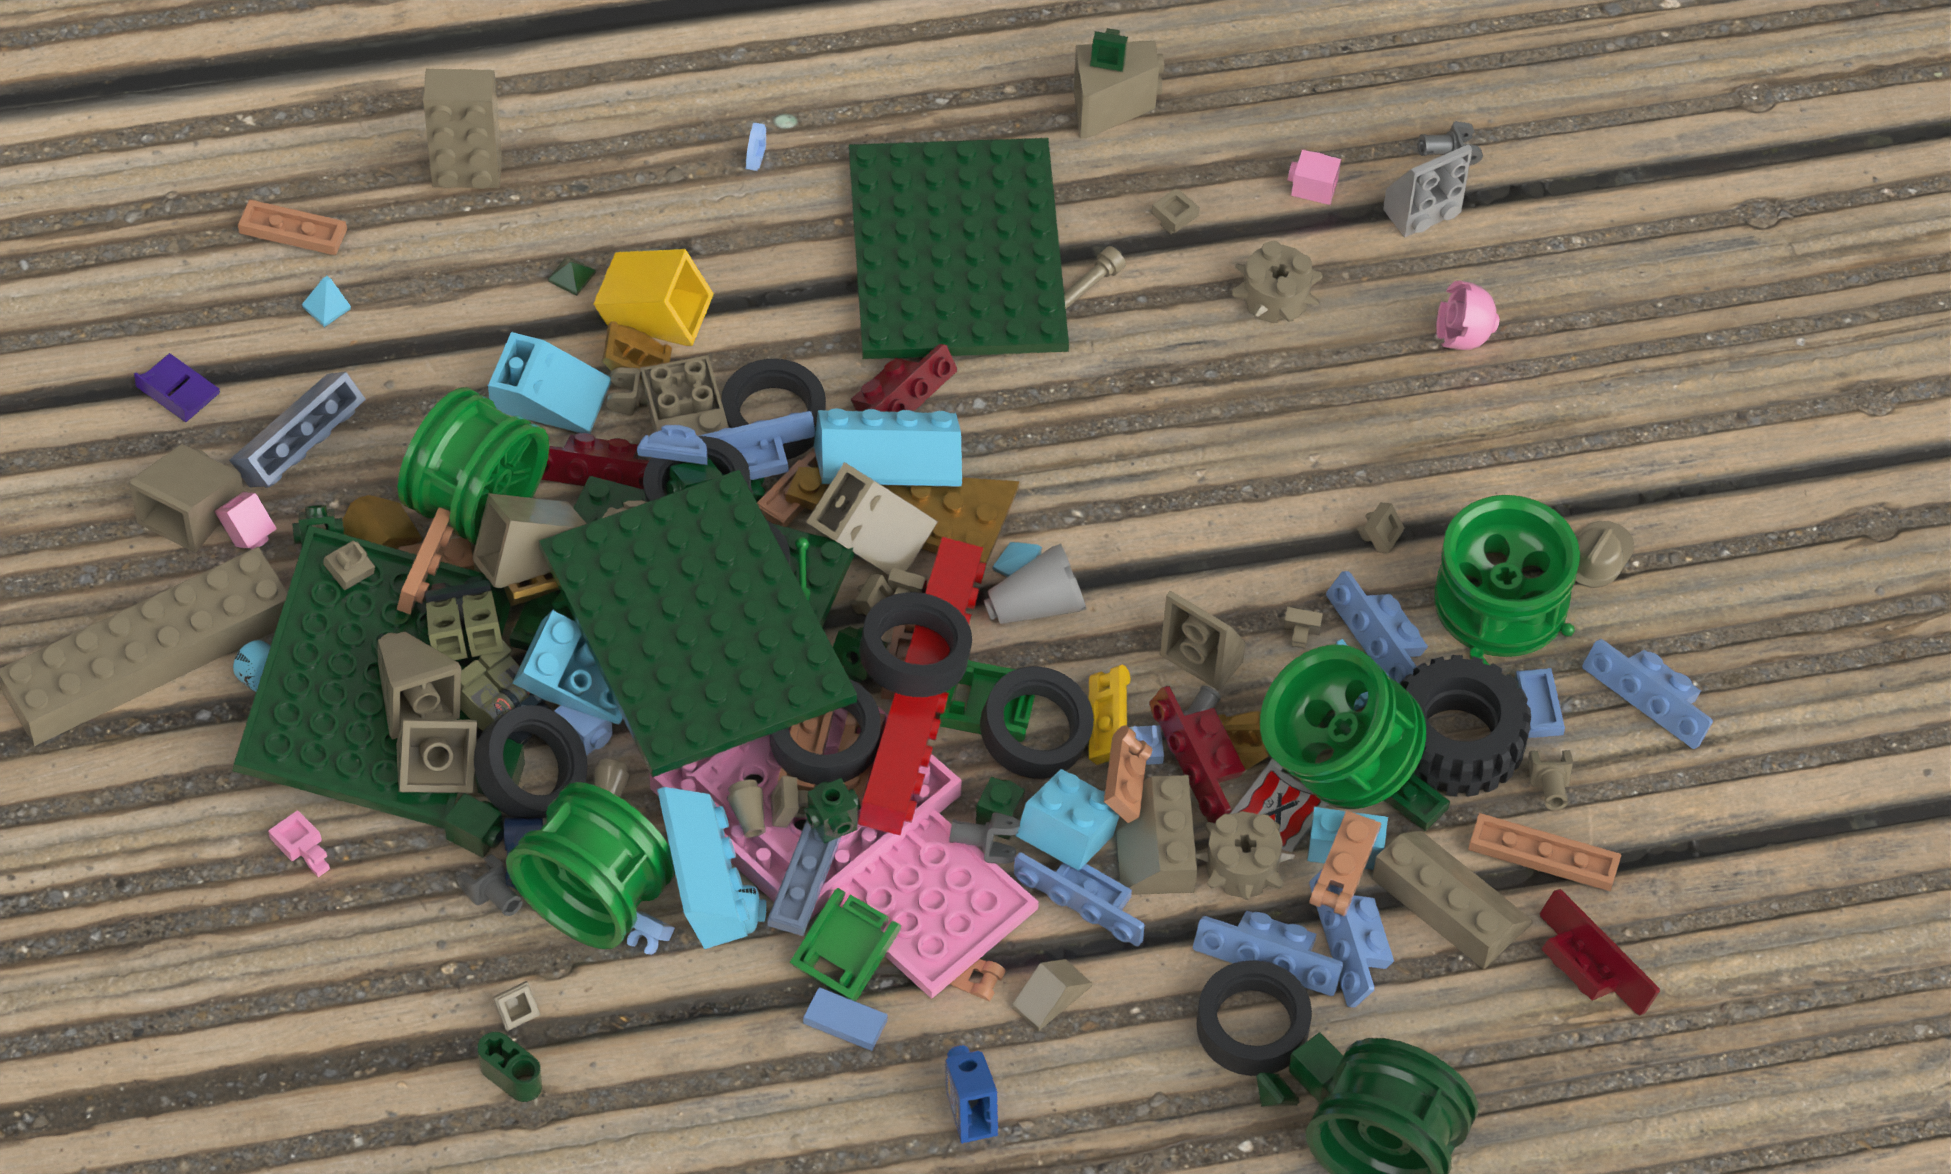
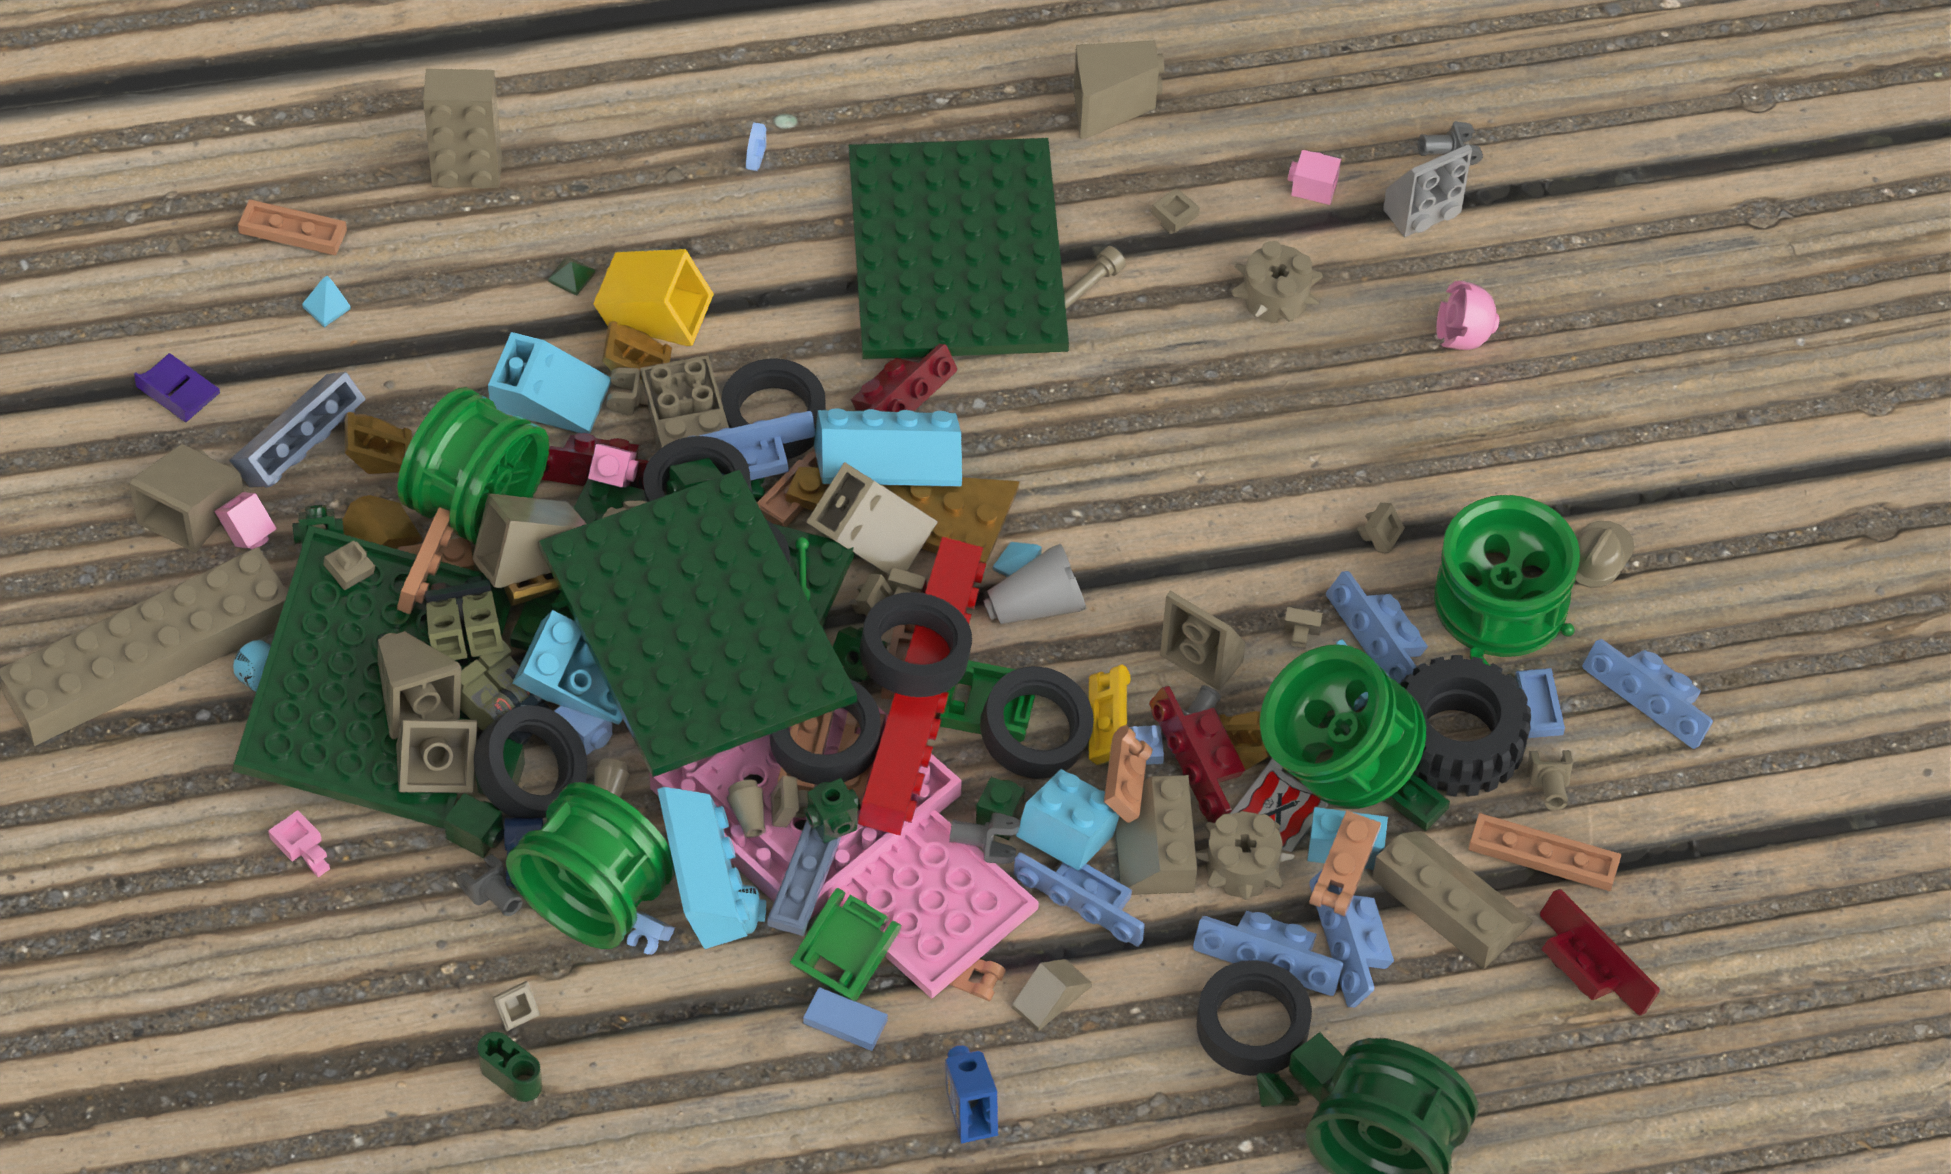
(375, 443): none -> pearl gold slope
(613, 465): none -> bright pink brick
(674, 443): medium blue tile -> none
(1109, 50): dark green tile -> none

